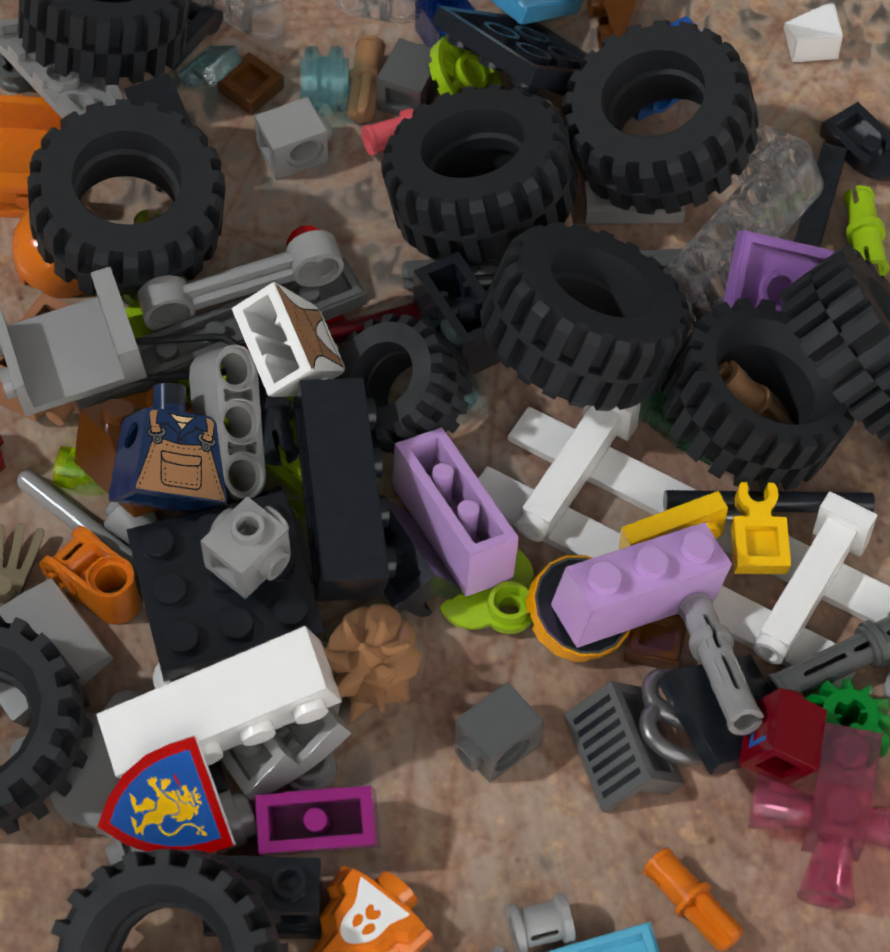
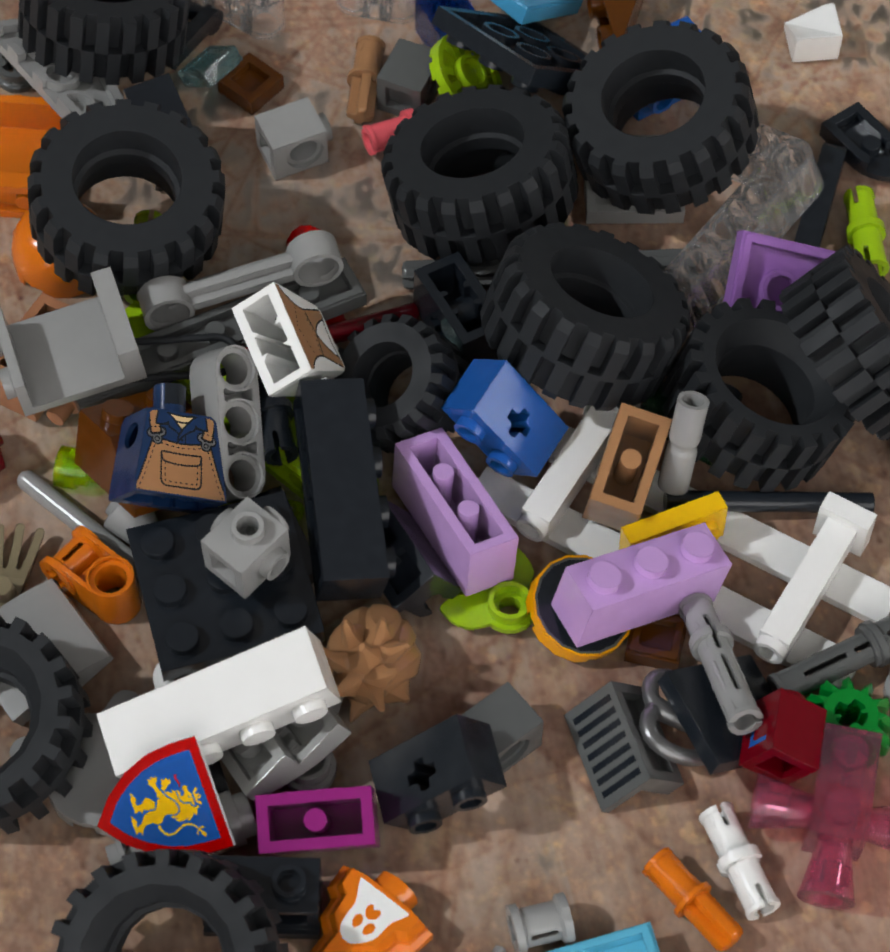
(325, 78): clear light blue wheel -> none
(437, 774): none -> black brick
(504, 418): none -> blue brick
(627, 467): none -> medium nougat brick
(684, 438): none -> light grey piece
(739, 861): none -> white pin
(753, 396): medium nougat axle -> none
(758, 538): yellow plate -> none

